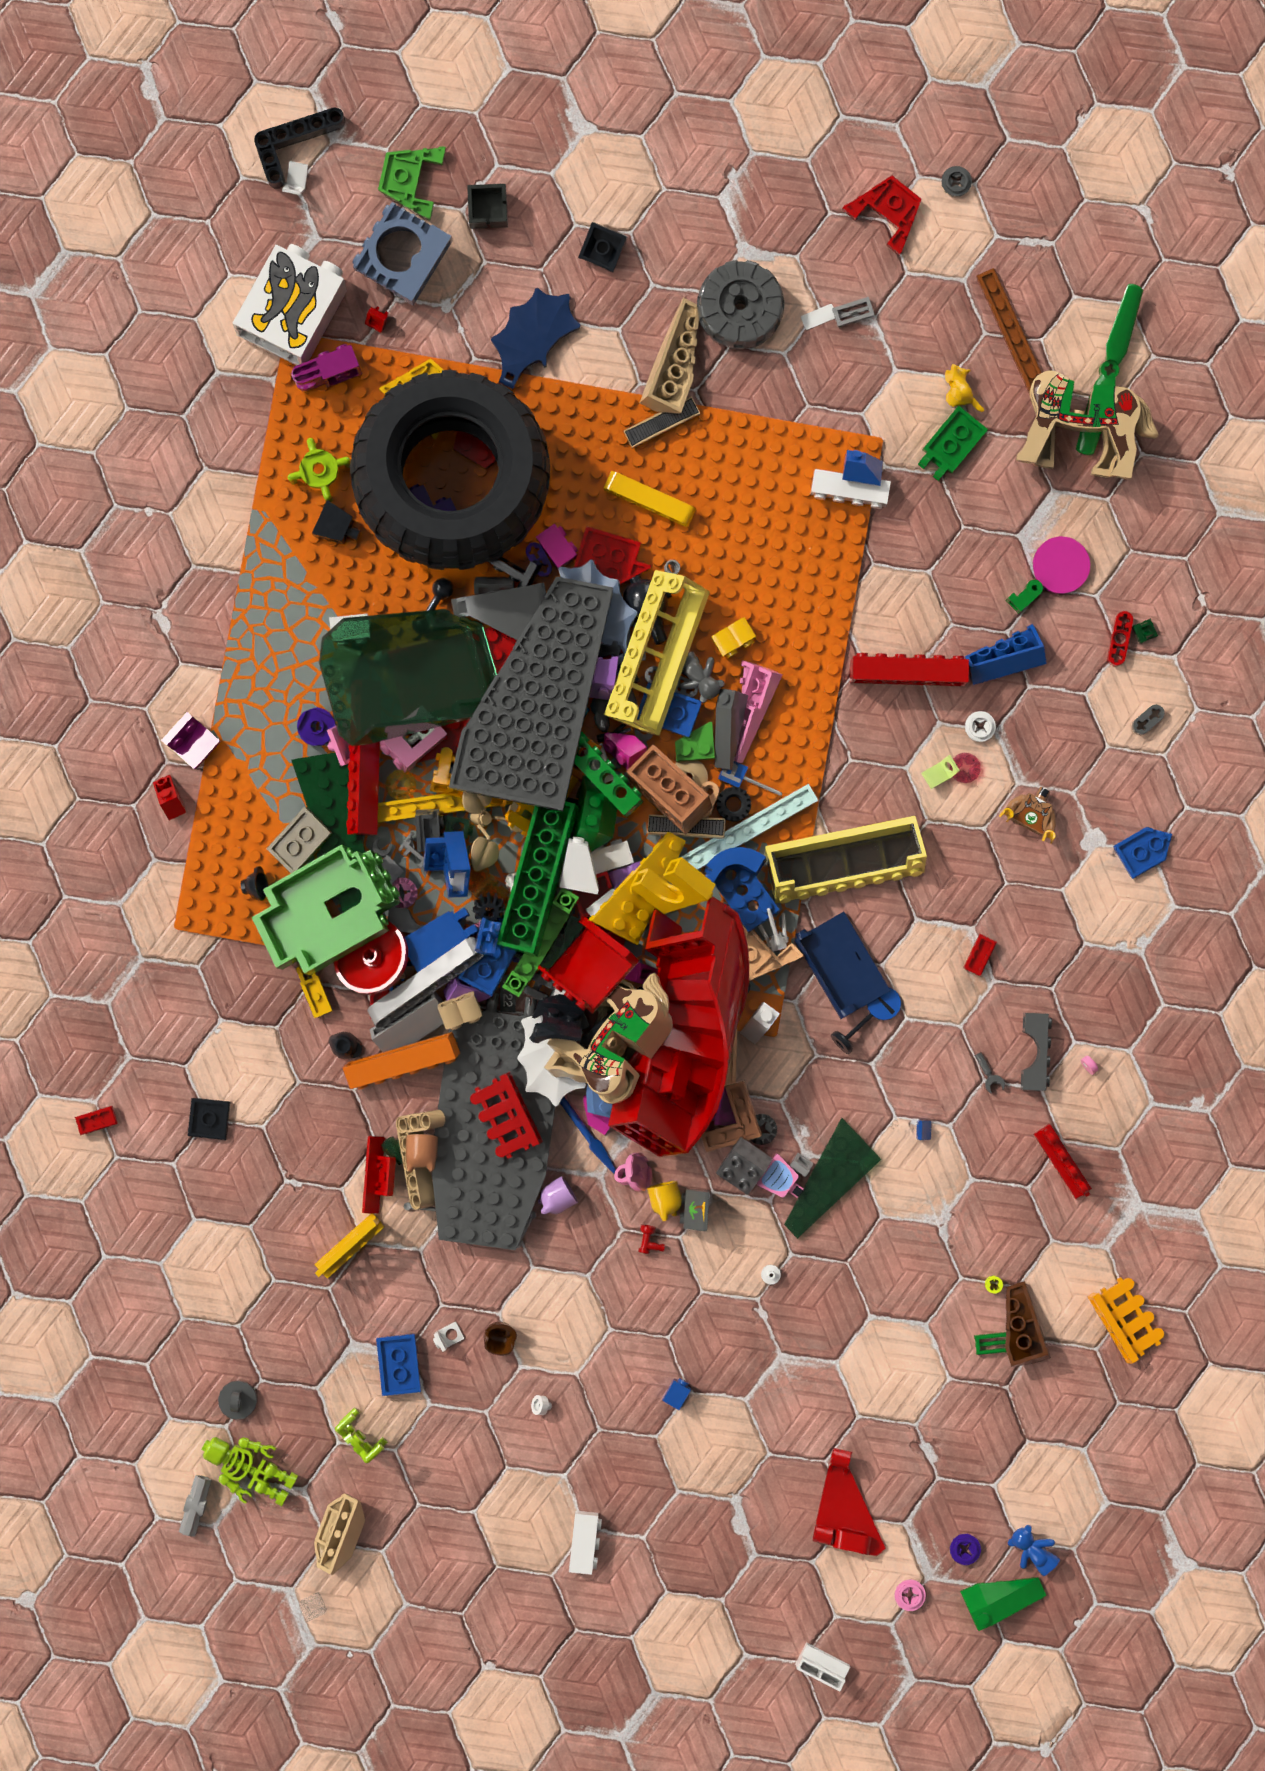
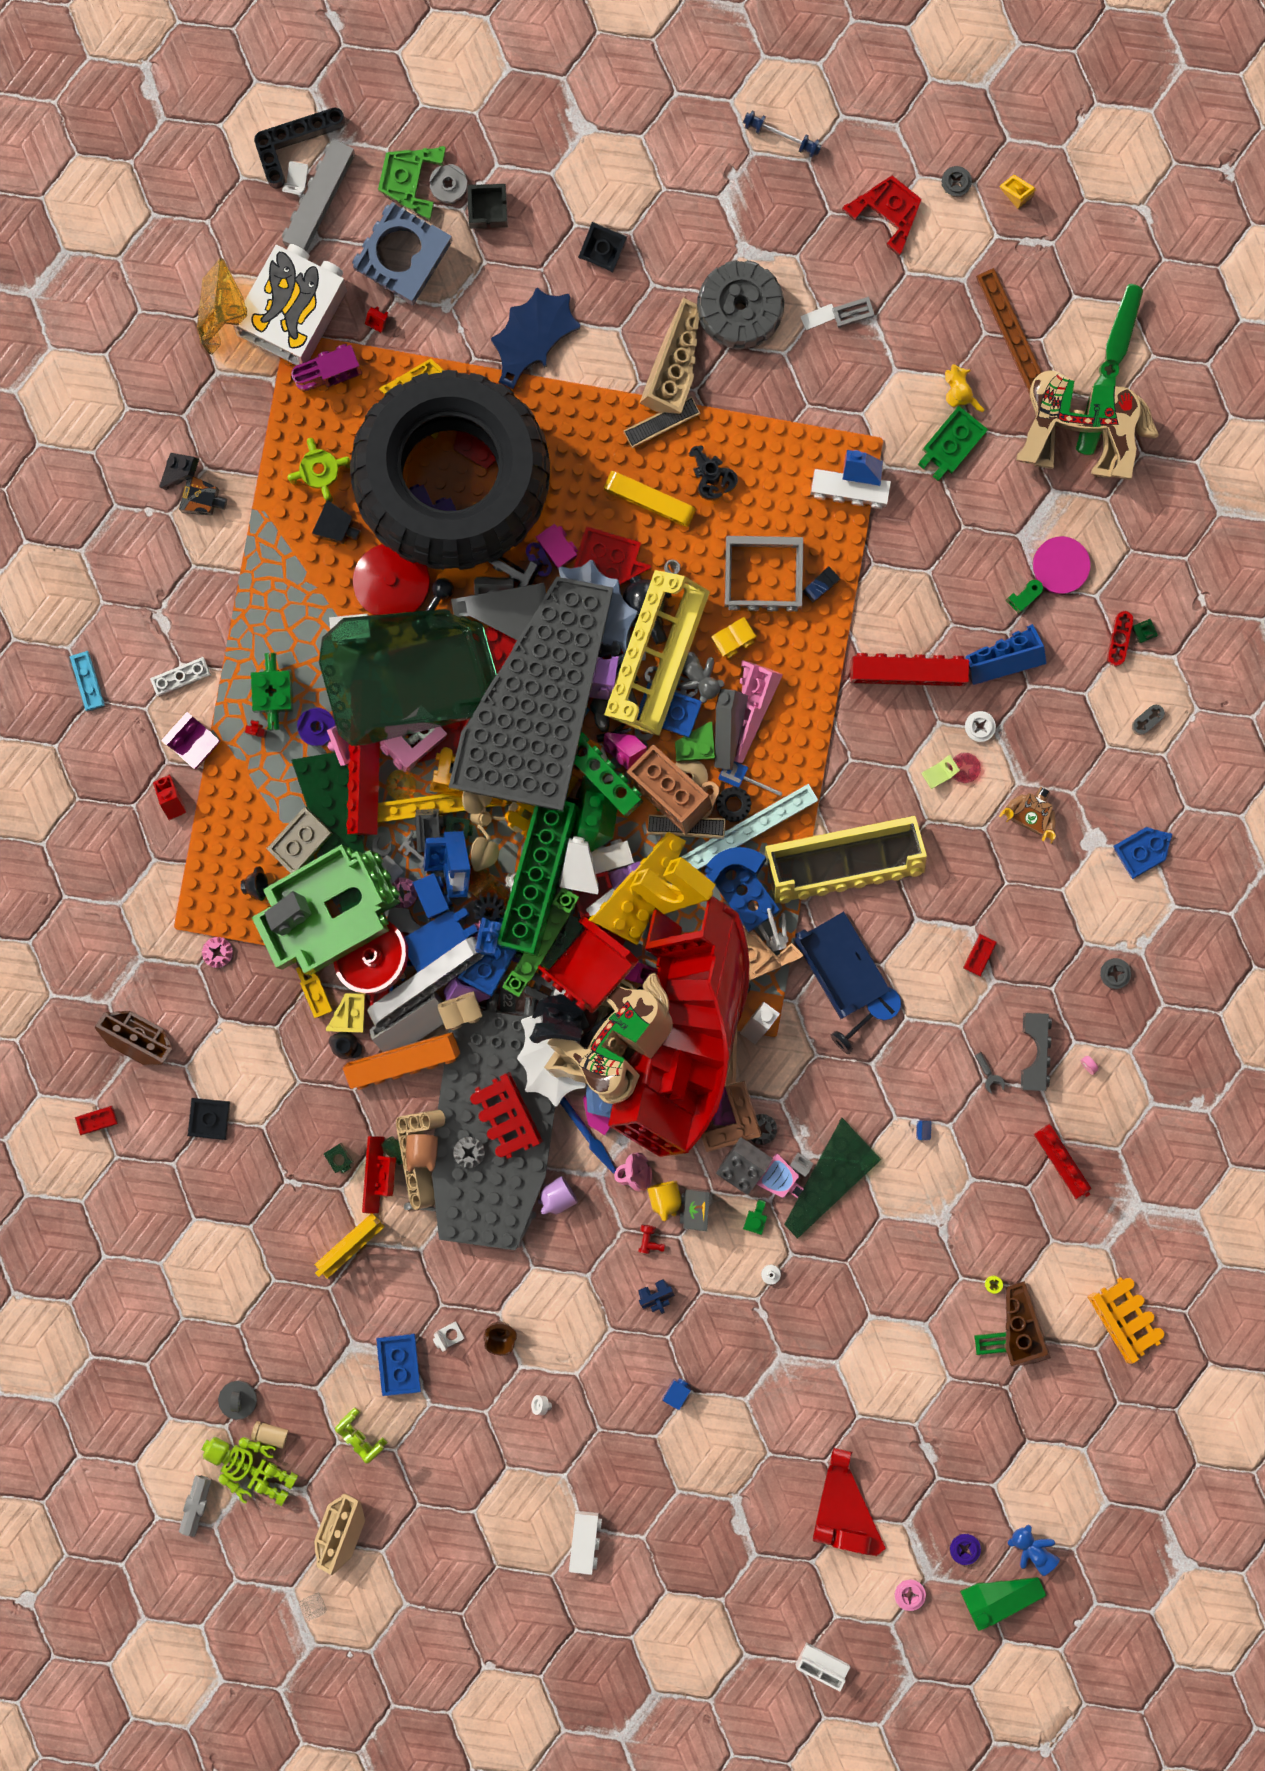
(87, 681): none -> medium azure tile
(134, 1037): none -> reddish brown wedge
(178, 469): none -> black wing
(191, 673): none -> white tile
(201, 498): none -> torso
(219, 305): none -> clear yellow wedge
(226, 950): none -> bright pink gear
(255, 729): none -> red plate
(263, 682): none -> green brick
(269, 1434): none -> tan piece
(288, 913): none -> dark grey brick
(319, 195): none -> light grey brick
(330, 1156): none -> clear green brick
(349, 1014): none -> light yellow wing
(389, 583): none -> red dish
(432, 895): none -> blue piece
(451, 194): none -> light grey plate
(478, 1151): none -> light grey gear
(648, 1300): none -> dark blue hips
(711, 474): none -> black animal
(755, 1219): none -> green plate
(758, 123): none -> dark blue axle
(761, 541): none -> light grey window
(821, 584): none -> leg
(1017, 191): none -> yellow slope
(1122, 979): none -> dark grey gear

